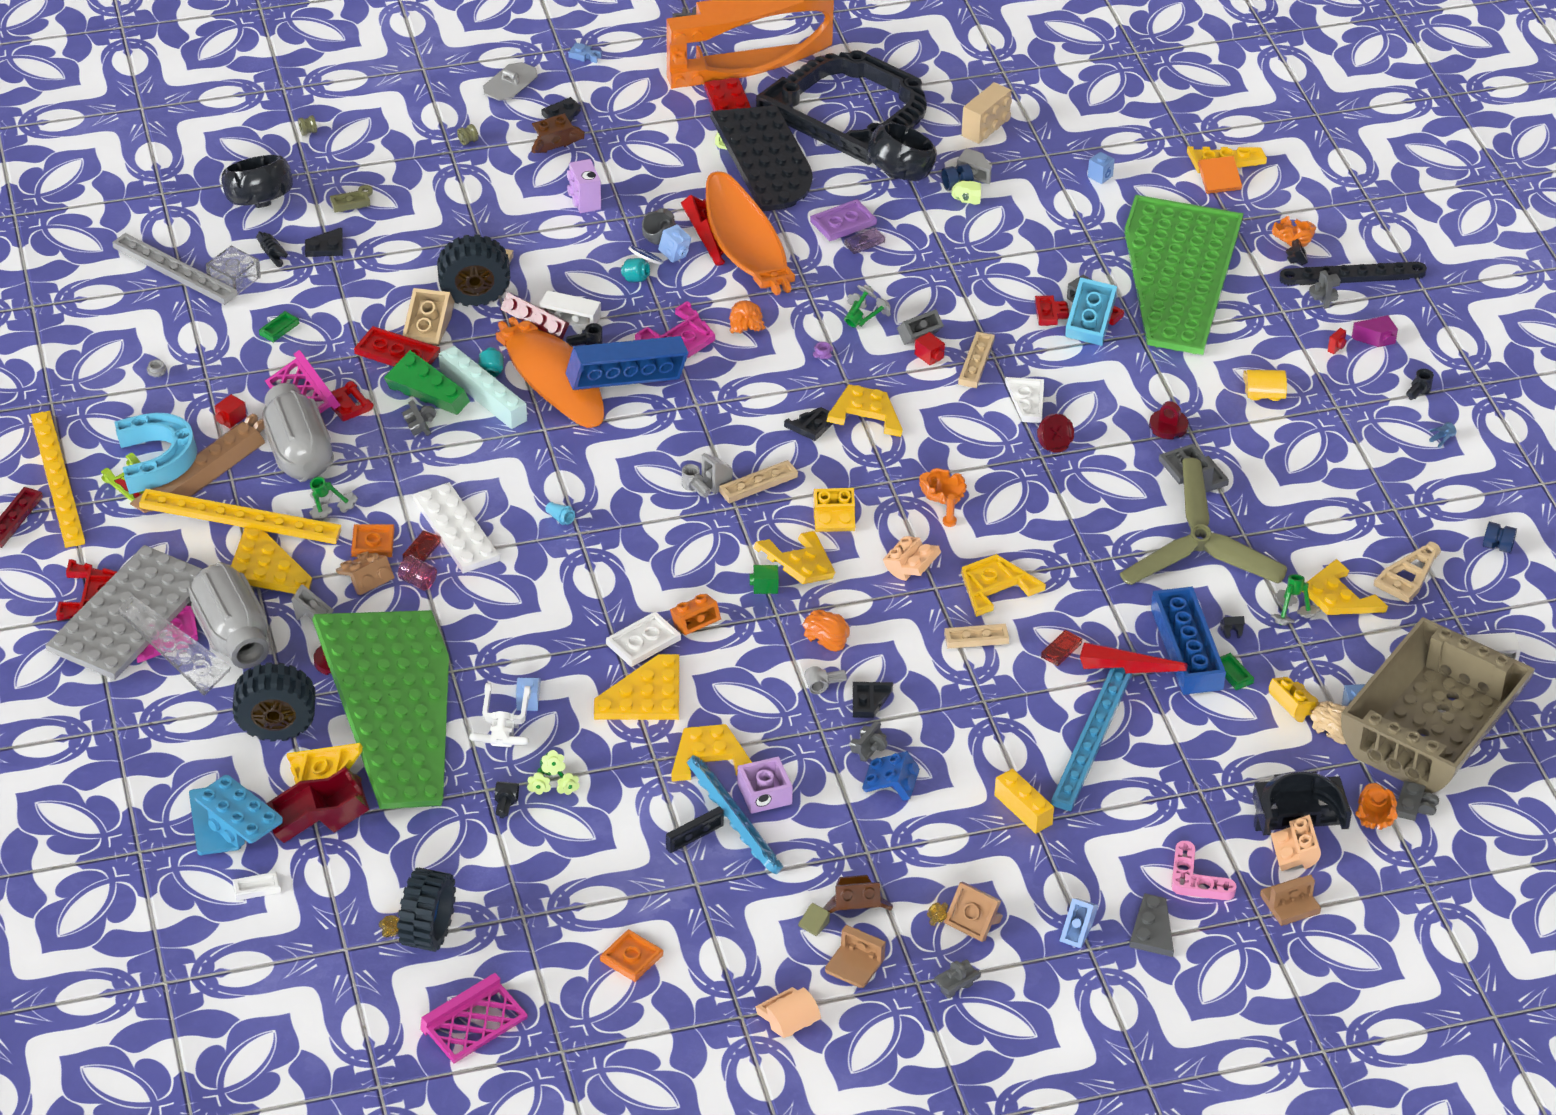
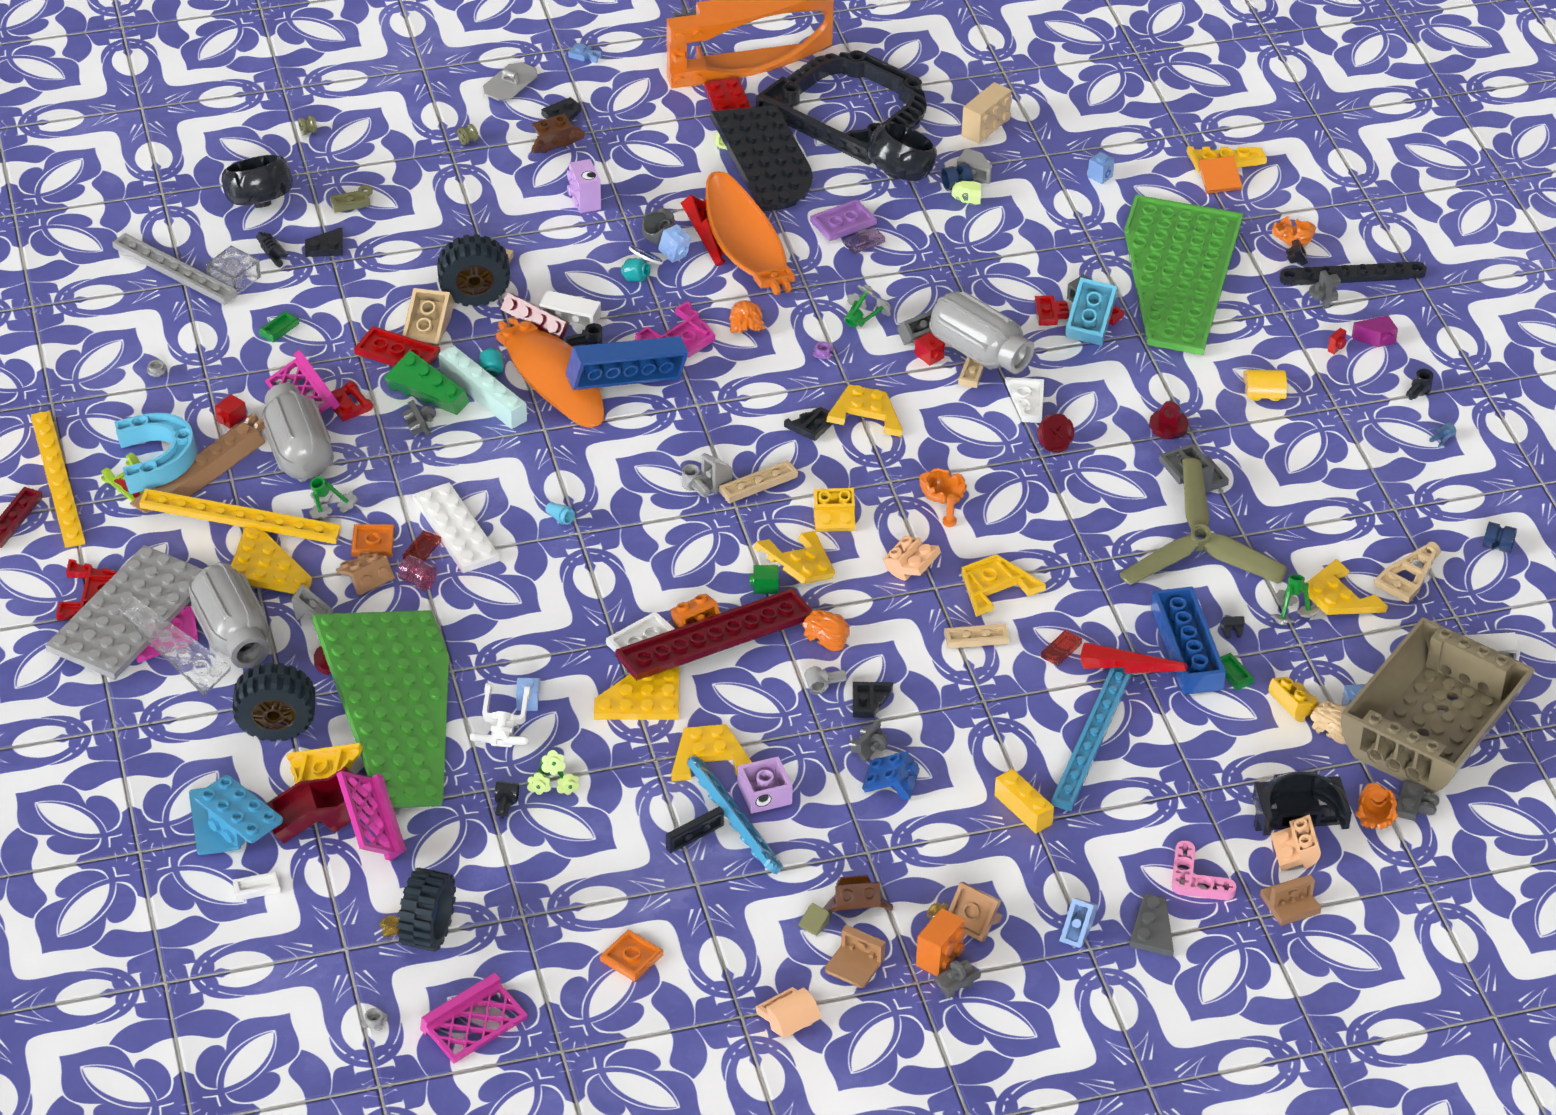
(374, 1019): none -> light grey plate
(379, 810): none -> dark pink fence
(713, 634): none -> dark red plate
(940, 942): none -> orange brick
(980, 332): none -> light grey piece

